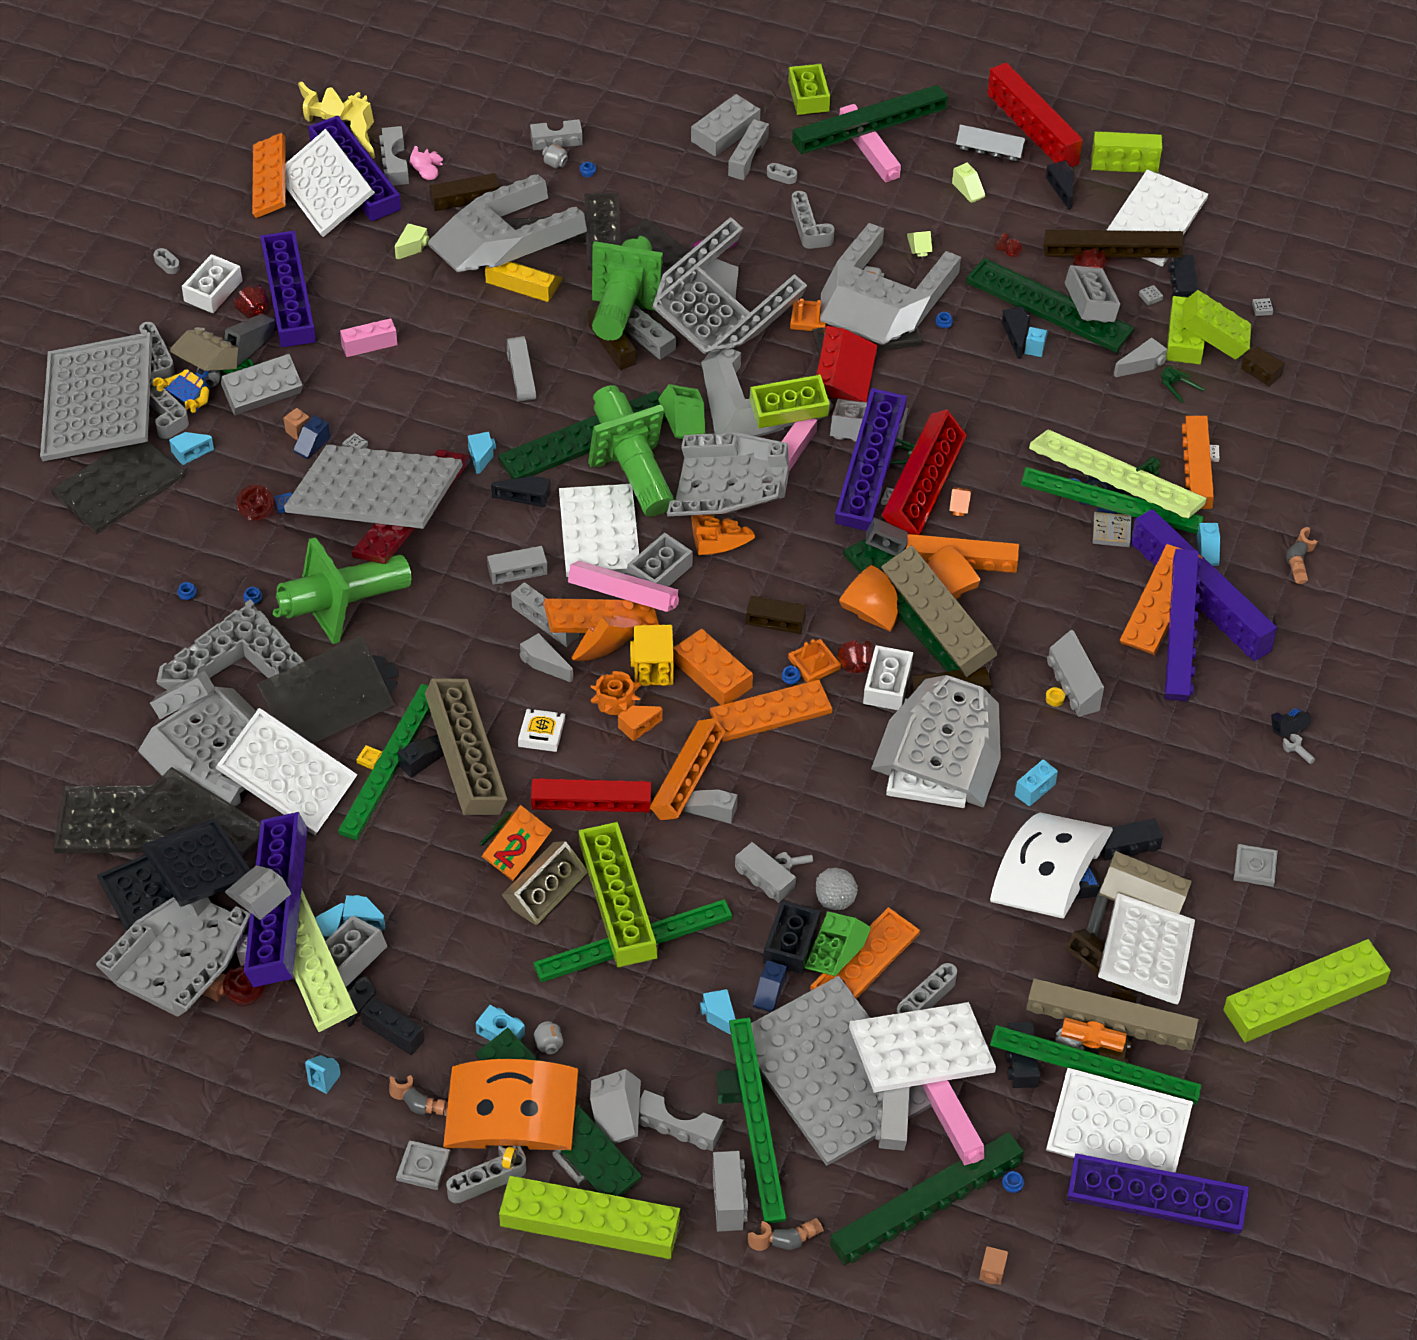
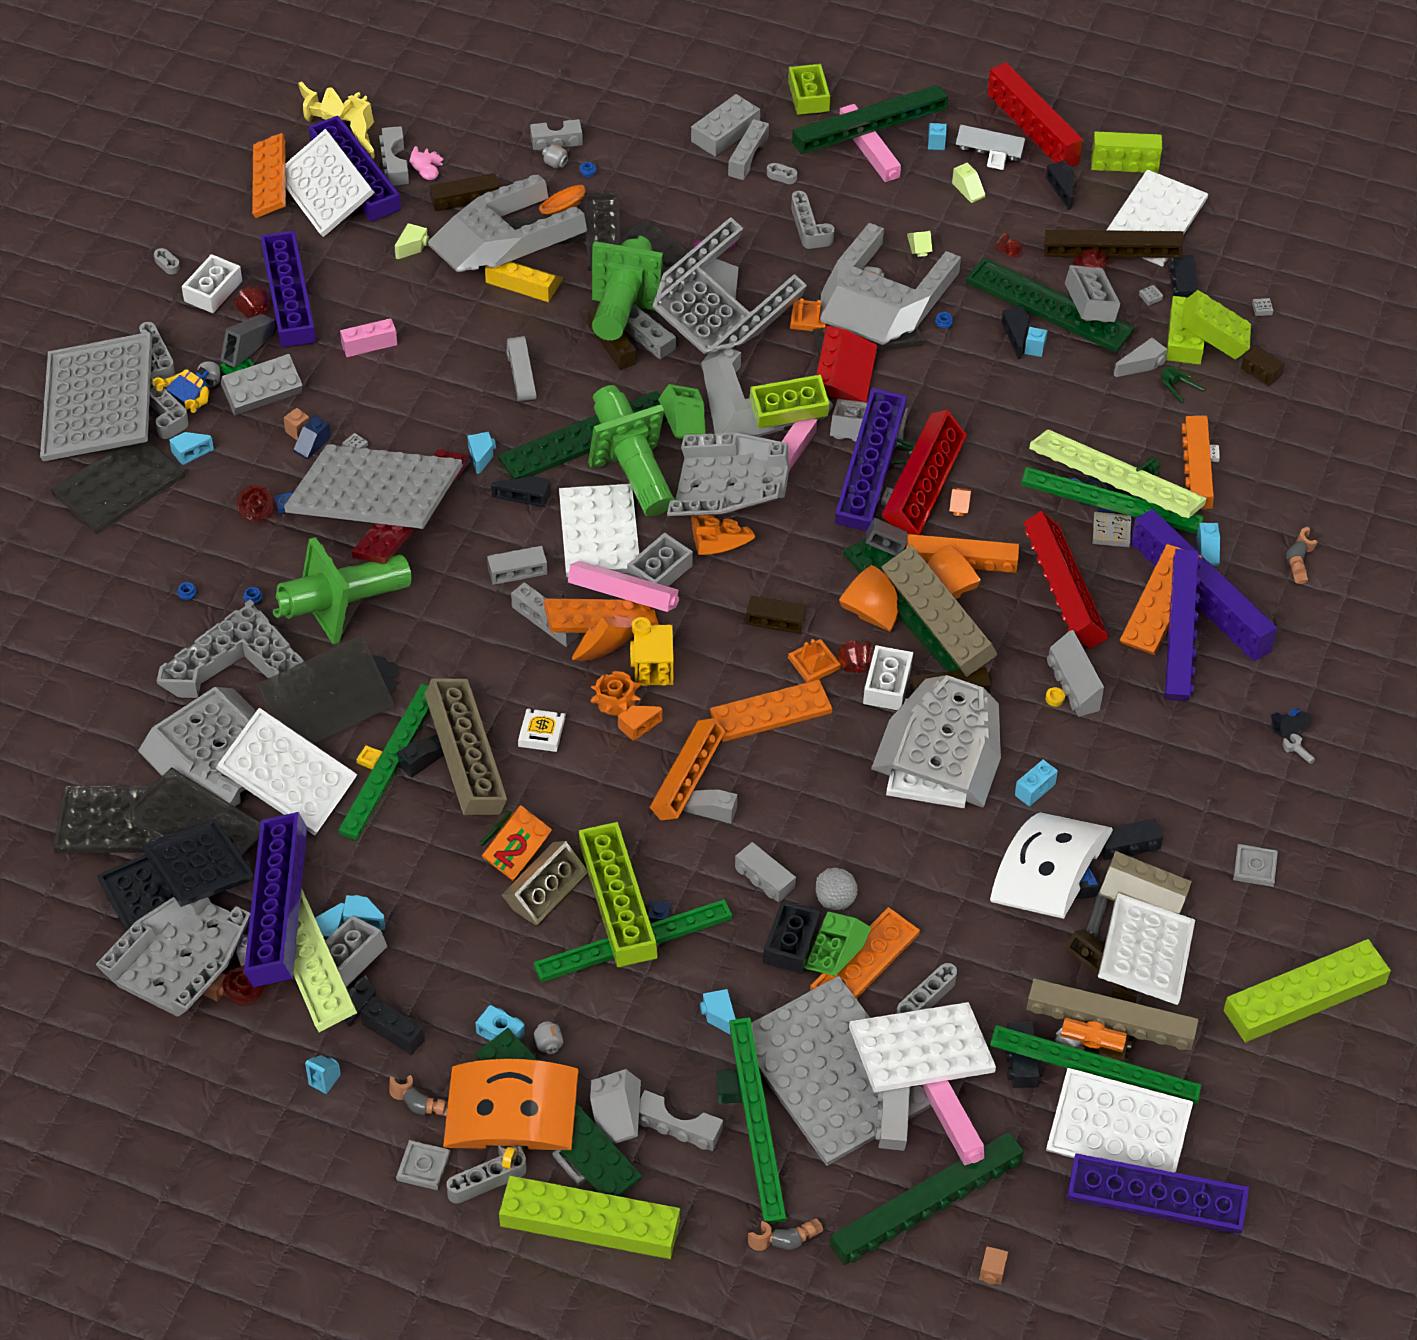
(182, 694): light grey brick -> none
(206, 350): dark tan slope -> none
(259, 891): light grey slope -> none
(543, 657): light grey slope -> none
(563, 200): none -> orange dish
(591, 795): red brick -> none
(641, 626): none -> yellow tile
(658, 911): none -> dark blue plate
(712, 667): orange brick -> none
(729, 1191): light grey brick -> none
(770, 986): dark blue slope -> none
(788, 671): blue plate -> none
(789, 862): light grey bar -> none
(937, 136): none -> medium azure slope
(997, 159): none -> white tile
(1012, 1182): blue plate -> none
(1065, 580): none -> red brick

